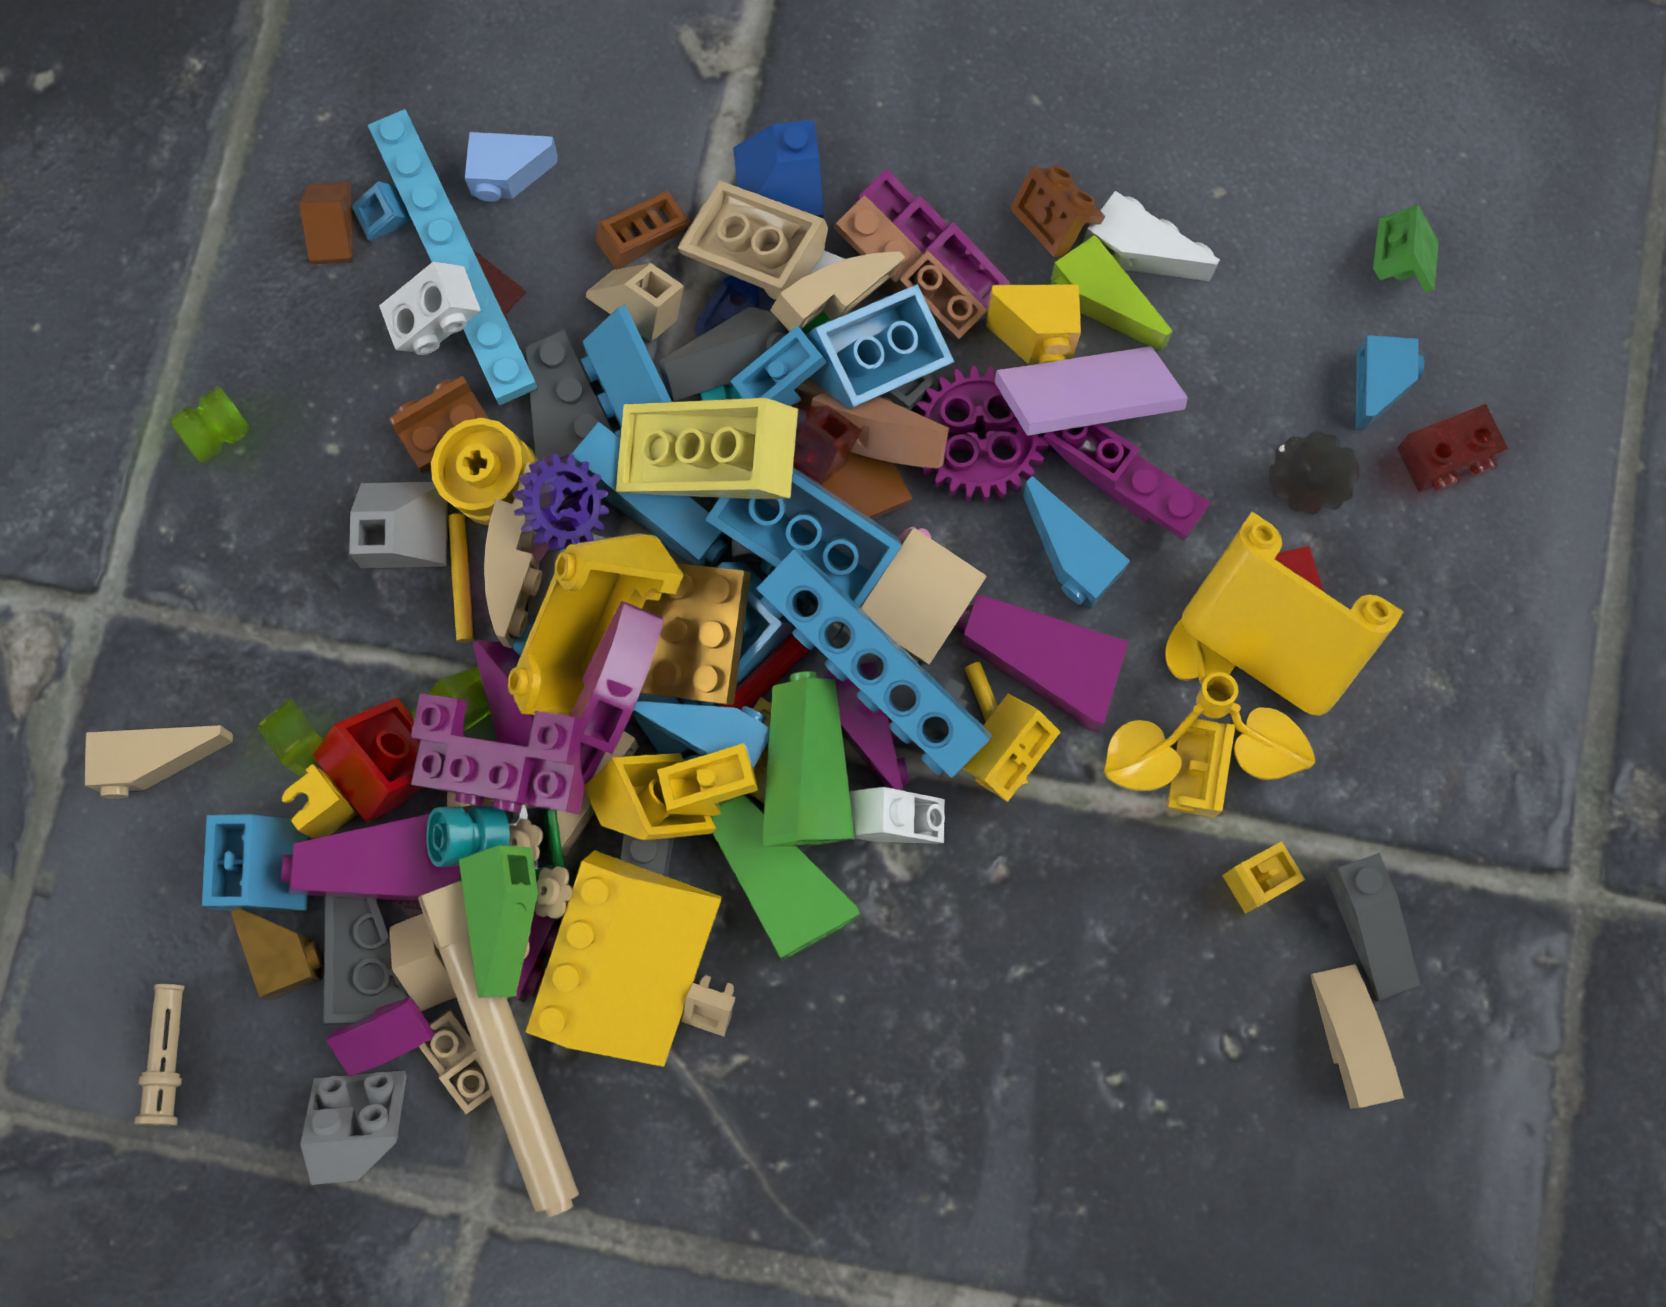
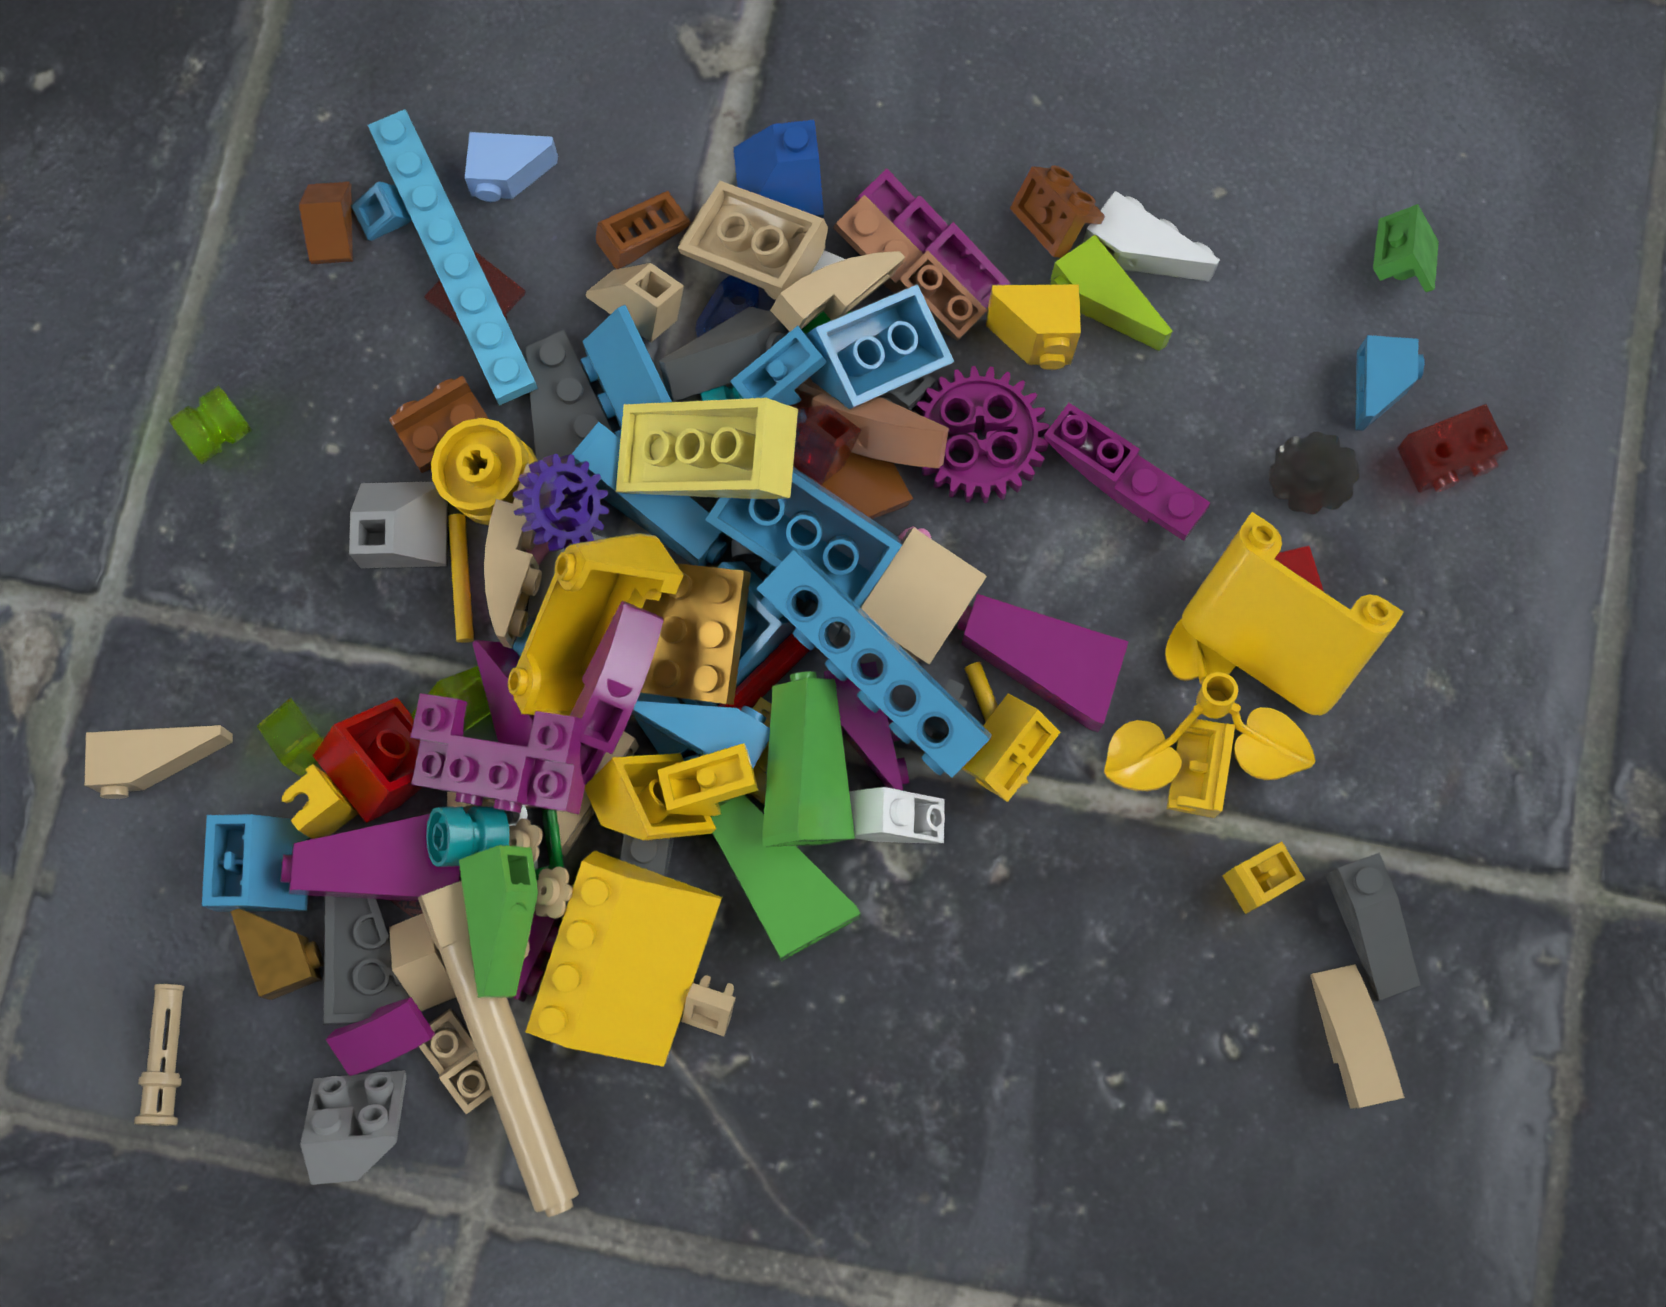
(430, 308): white brick -> none
(1078, 553): dark azure slope -> none
(1090, 390): lavender tile -> none

